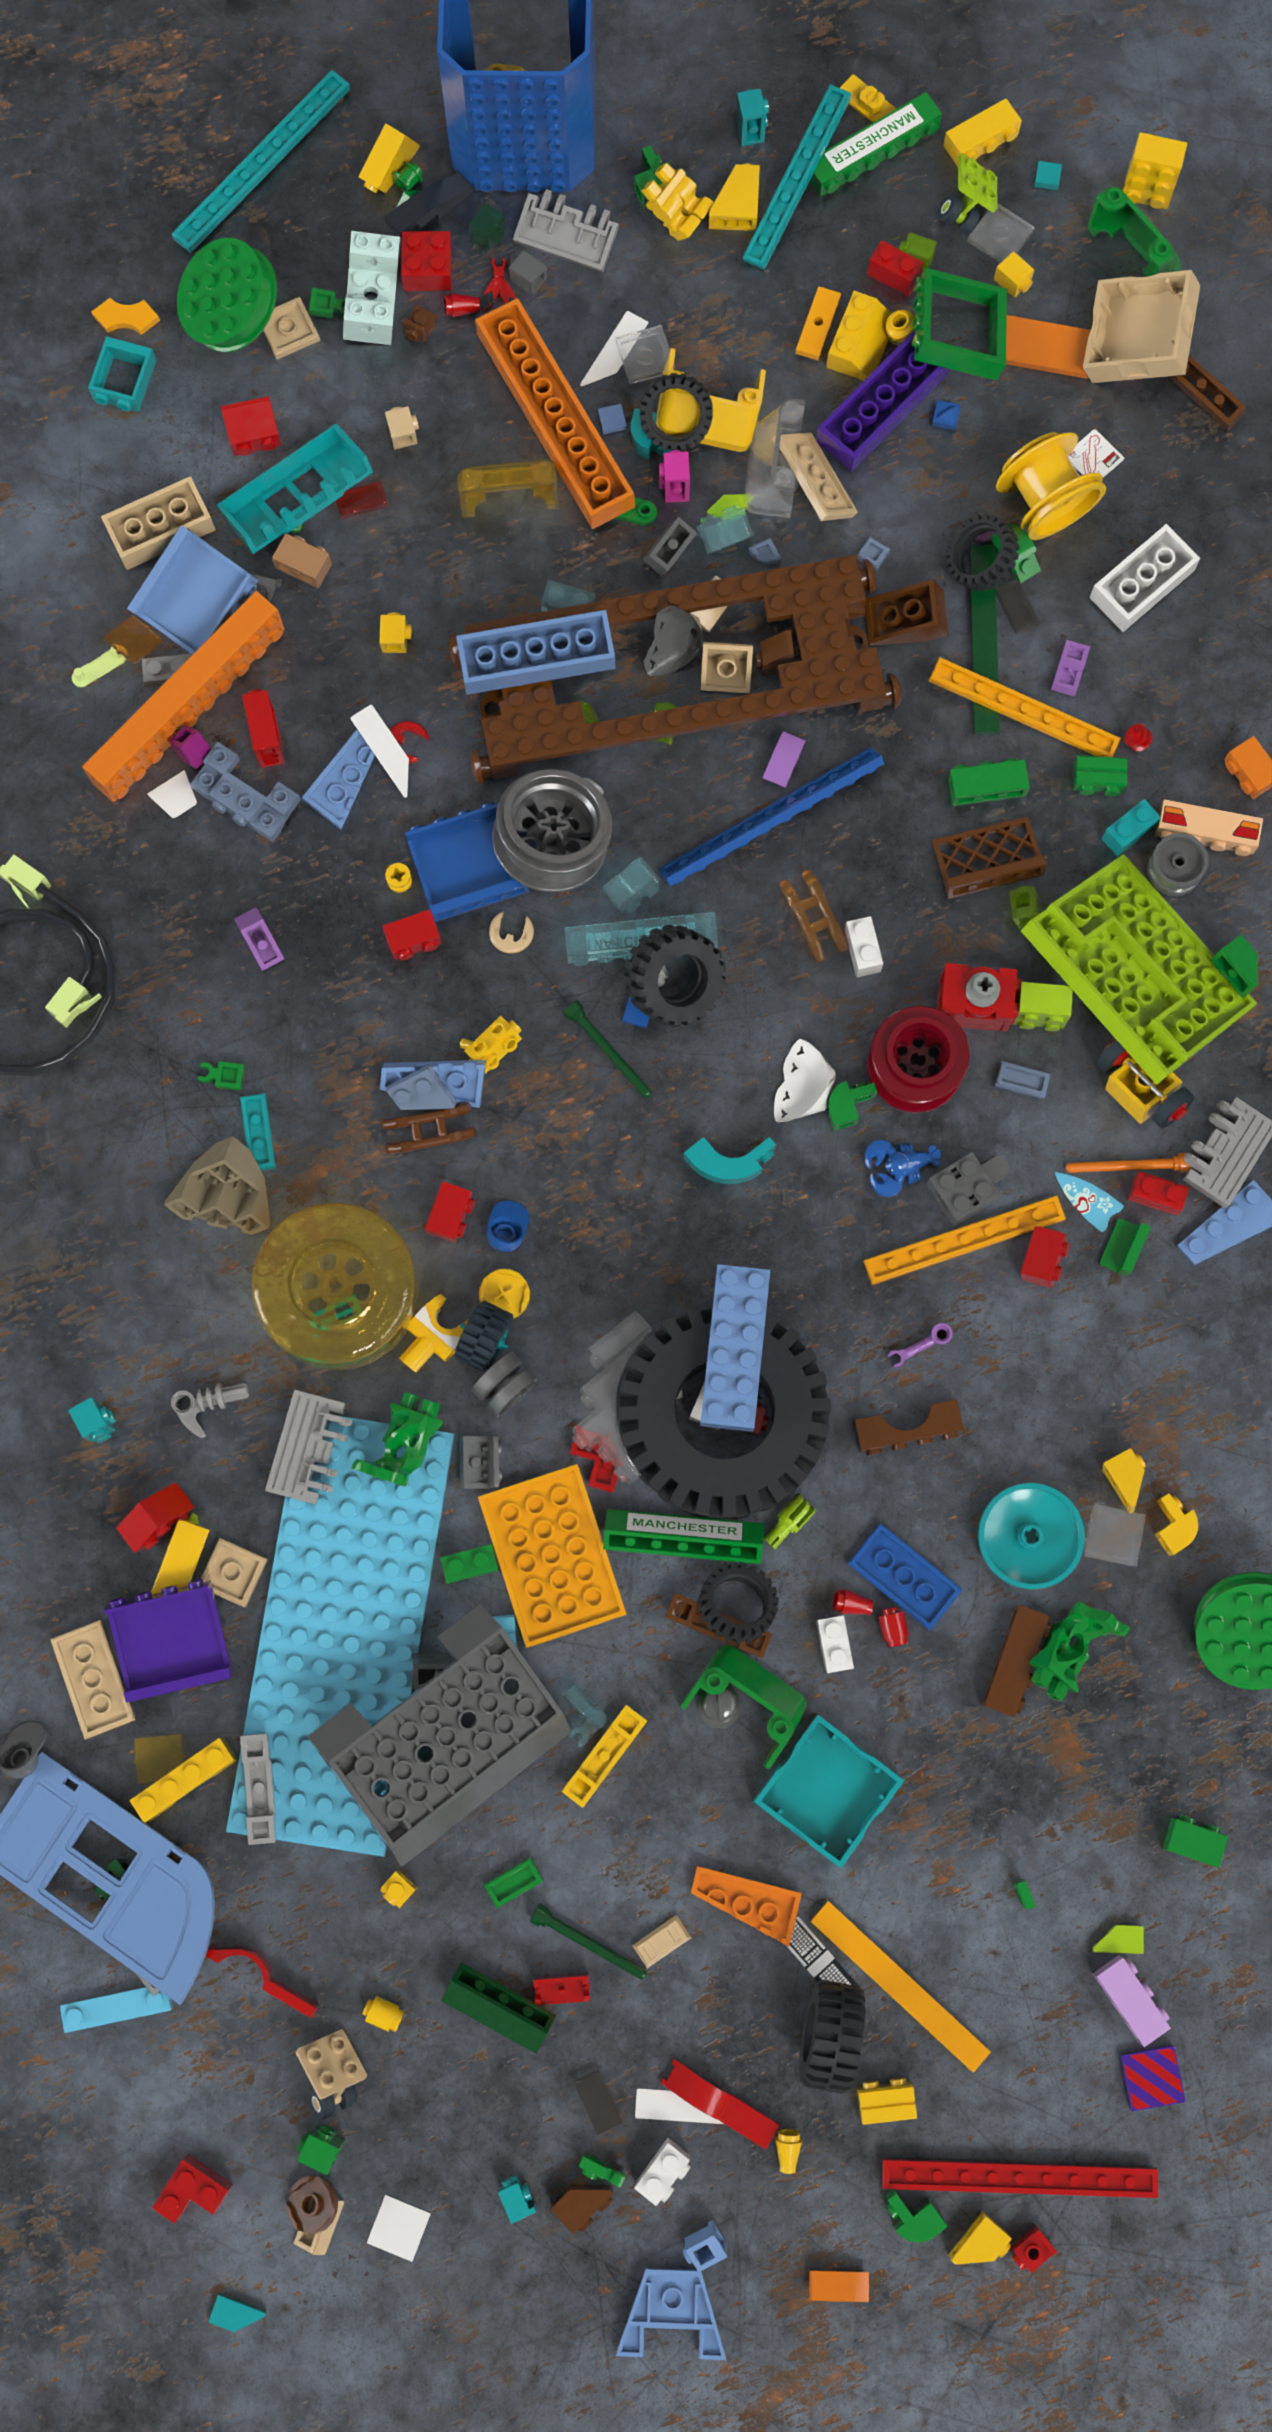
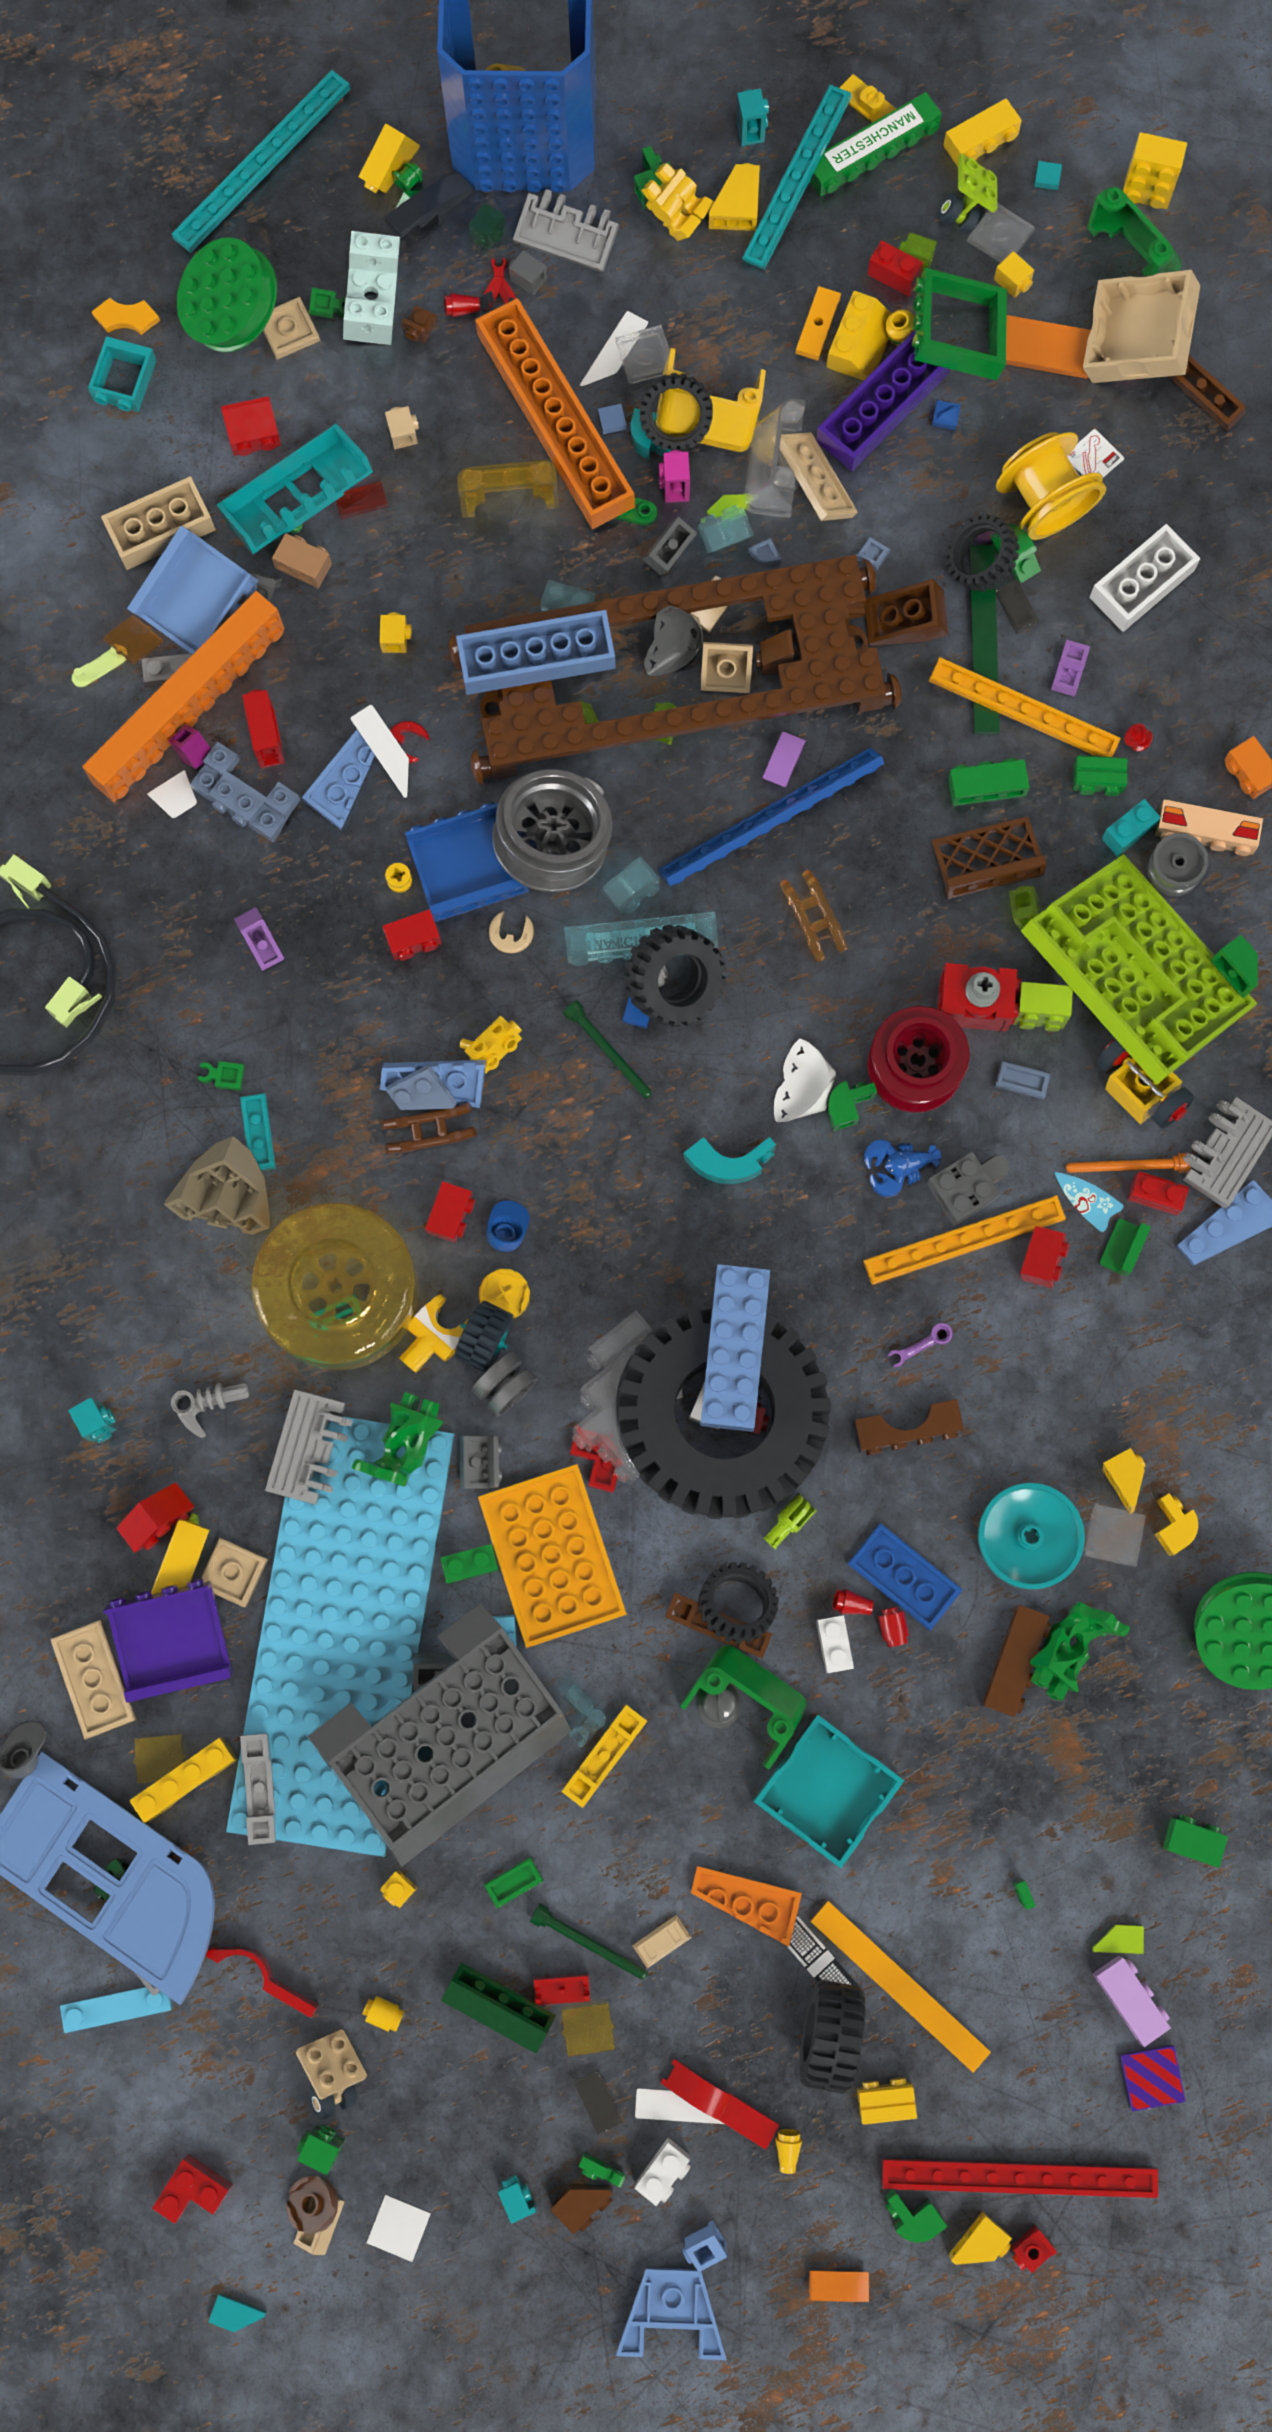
(427, 261): red brick -> none
(588, 2030): none -> clear yellow piece
(683, 1536): green brick -> none
(863, 947): white brick -> none

